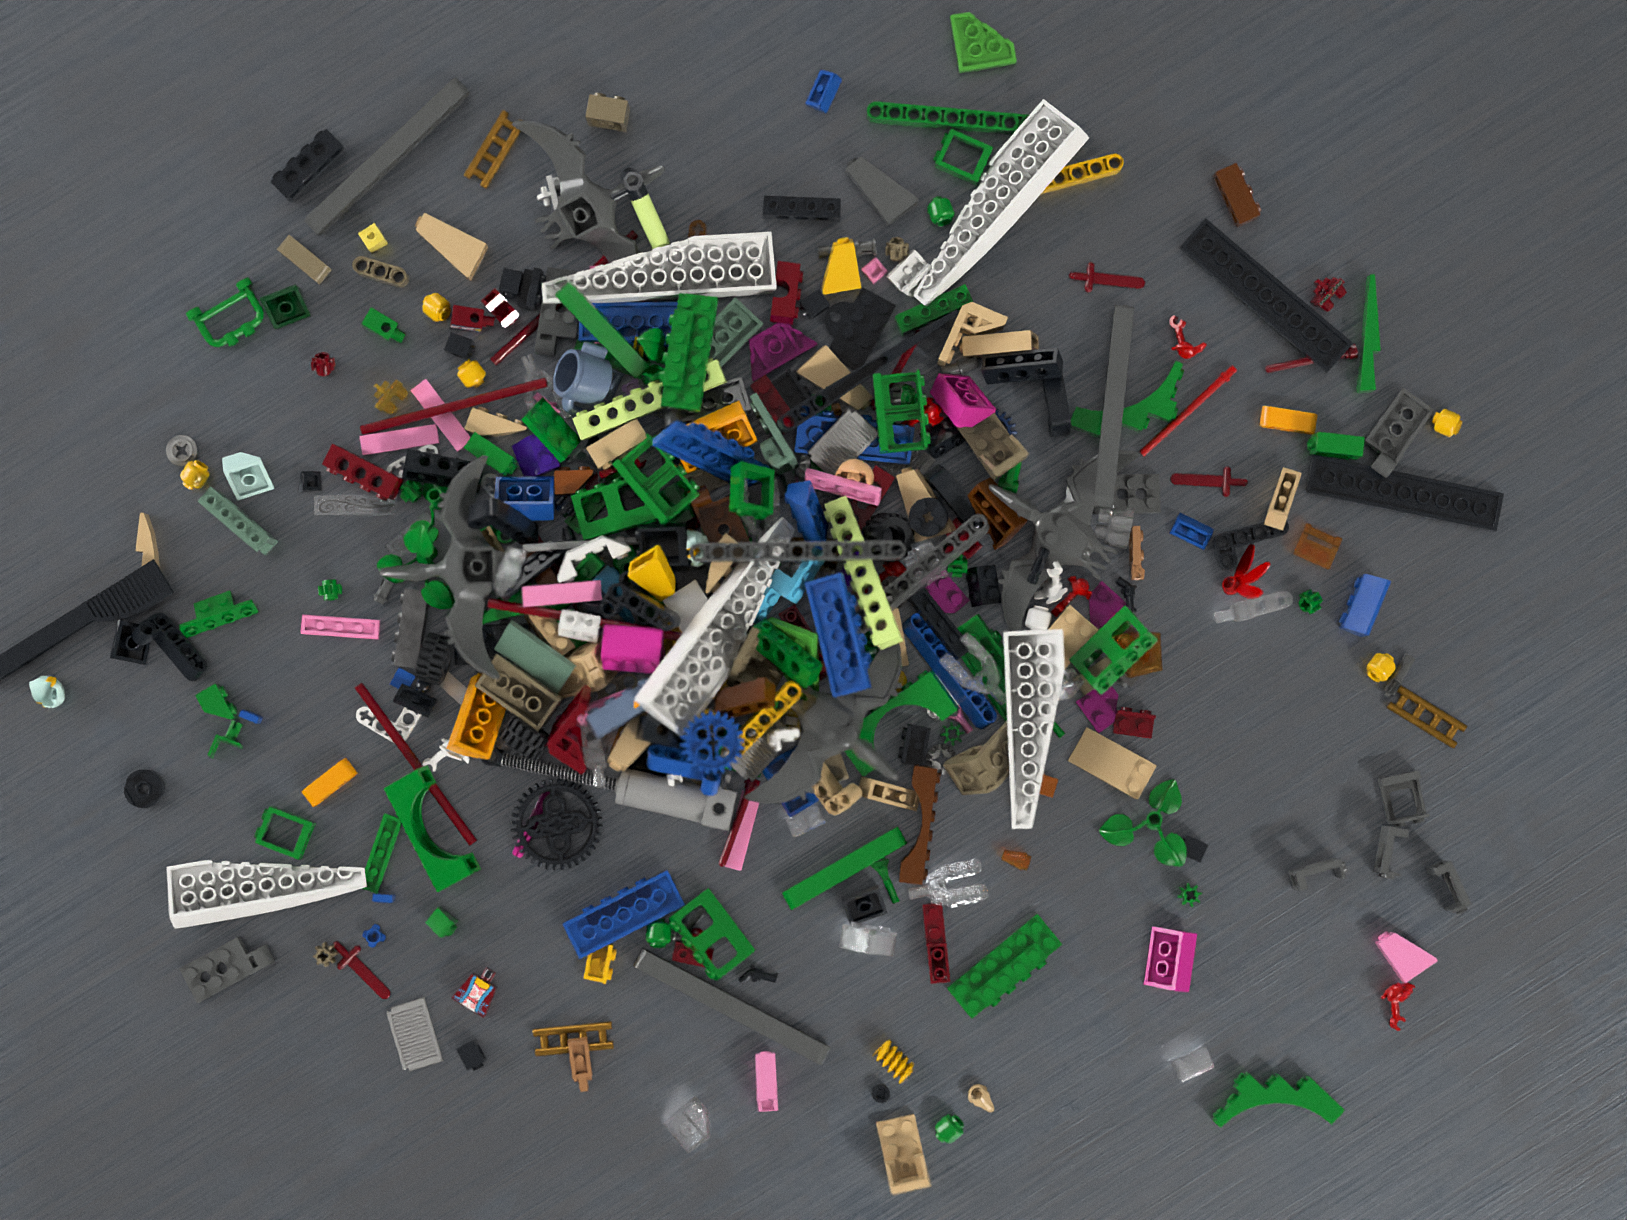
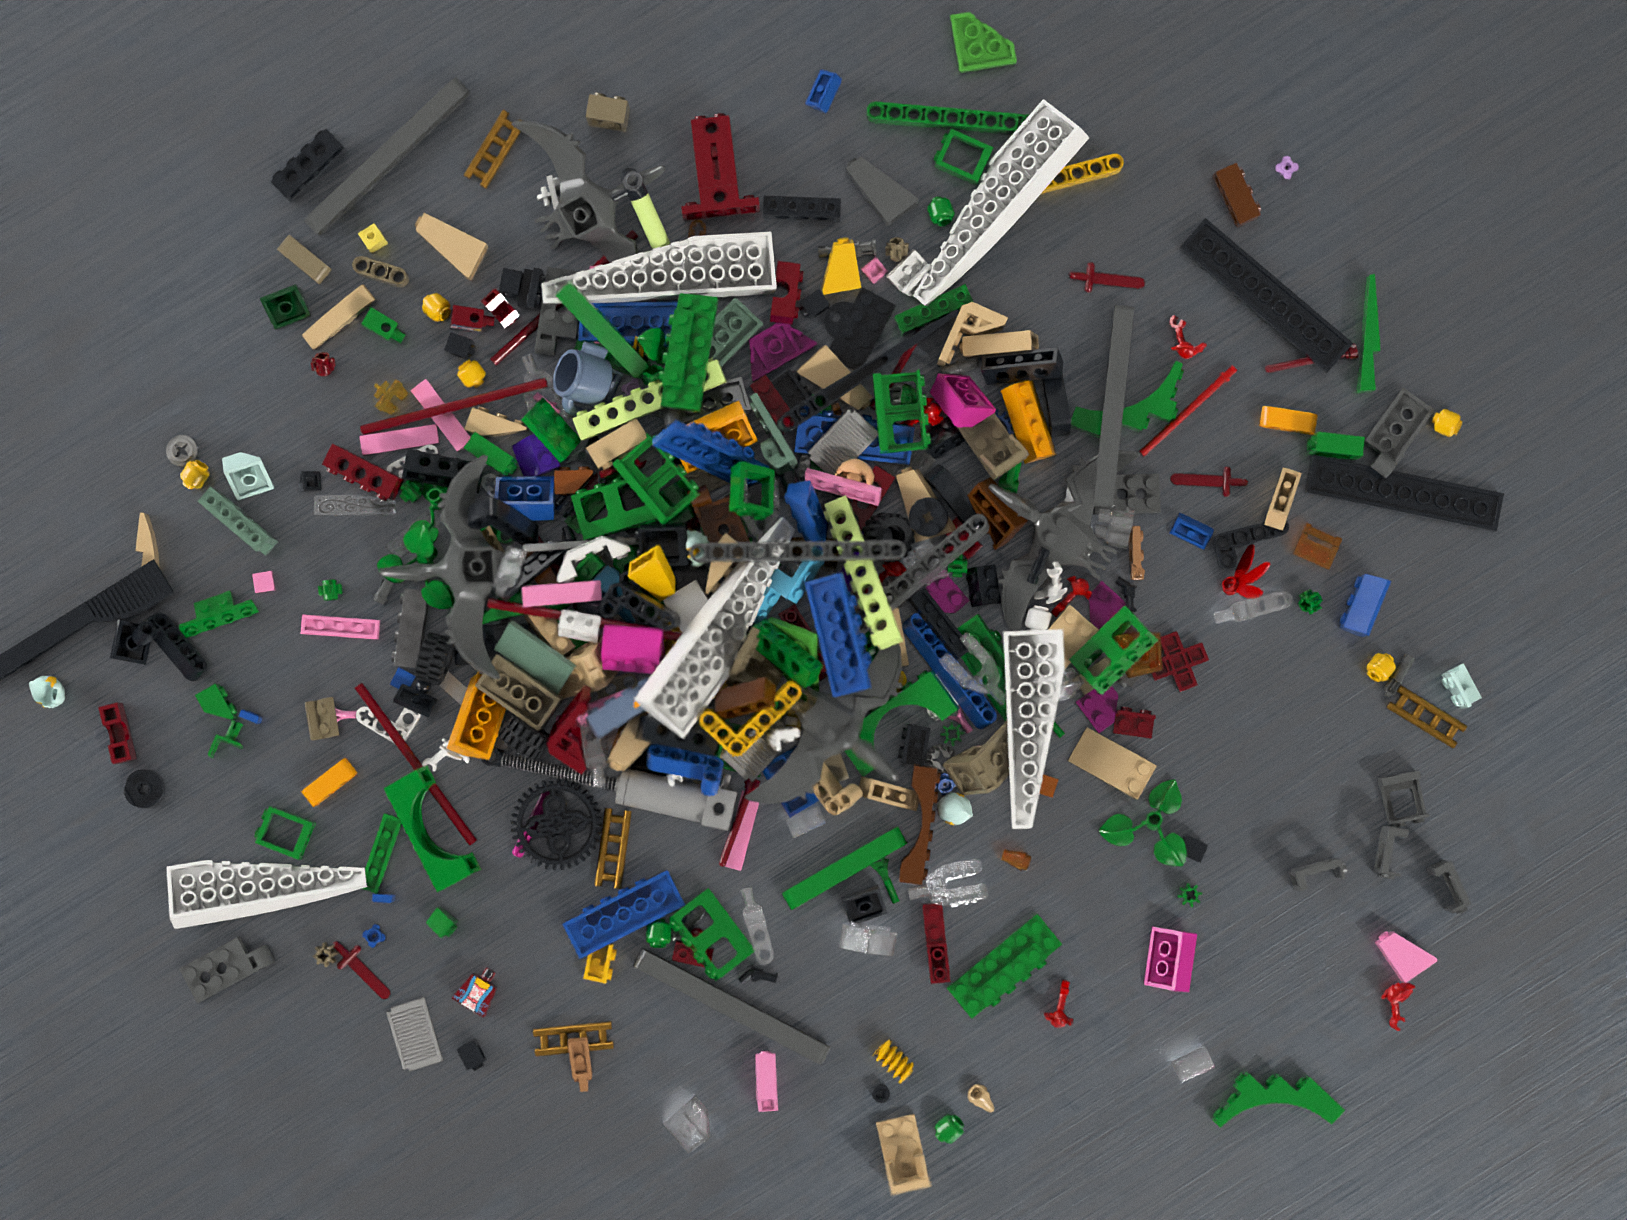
(116, 723): none -> dark red arch
(232, 337): green bar -> none
(263, 582): none -> bright pink tile
(322, 718): none -> dark tan bracket
(338, 317): none -> tan slope
(342, 714): none -> bright pink bar
(604, 856): none -> pearl gold bar
(716, 172): none -> dark red brick
(730, 740): blue gear -> none
(756, 921): none -> clear piece
(944, 790): none -> blue plate
(954, 808): none -> light aqua hair
(1028, 420): none -> light orange slope
(1059, 1018): none -> red piece
(1179, 661): none -> dark red plate
(1286, 173): none -> lavender plate
(1325, 290): dark red hips -> none
(1461, 686): none -> light aqua bracket

